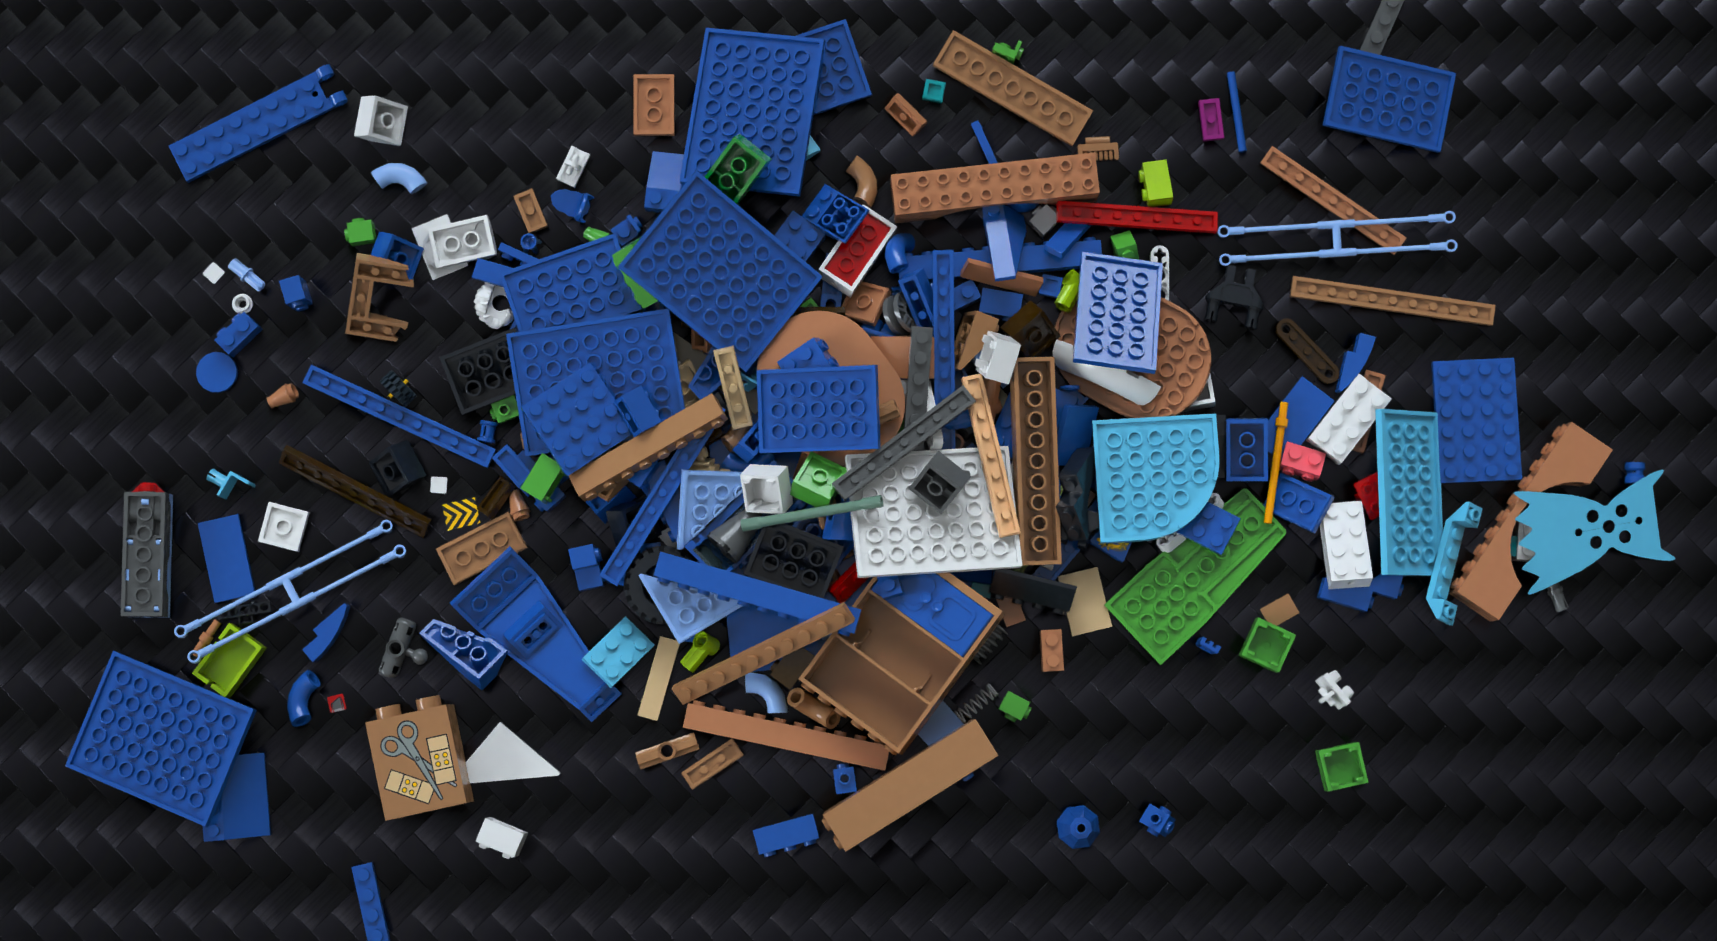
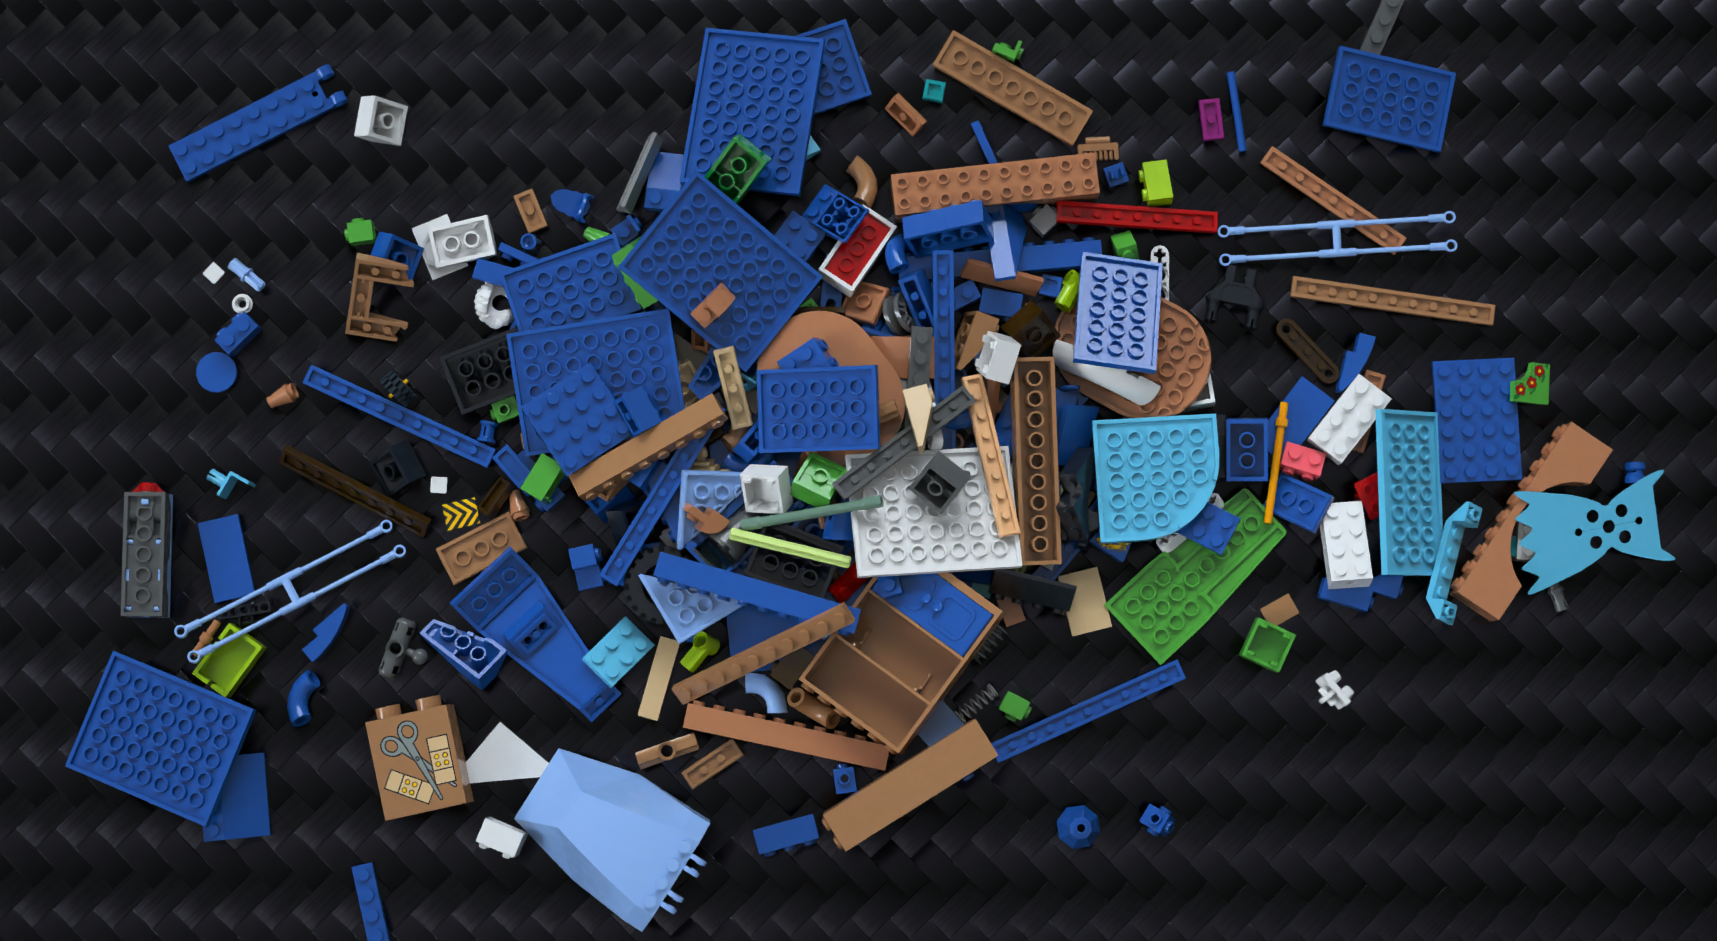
(283, 526): white plate -> none
(296, 293): blue brick -> none
(336, 703): sticker -> none
(401, 174): light blue cylinder -> none
(573, 166): white hips -> none
(613, 833): none -> light blue windscreen
(640, 173): none -> light grey slope
(654, 105): nougat plate -> none
(708, 522): none -> nougat brick
(713, 305): none -> nougat brick
(790, 548): none -> yellowish green axle
(919, 409): none -> tan slope
(948, 228): none -> blue brick
(1051, 650): nougat brick -> none
(1065, 238): blue tile -> none
(1088, 710): none -> blue plate
(1115, 175): none -> blue tile
(1207, 646): blue tile -> none
(1341, 766): bright green container -> none
(1533, 386): none -> bright green tile

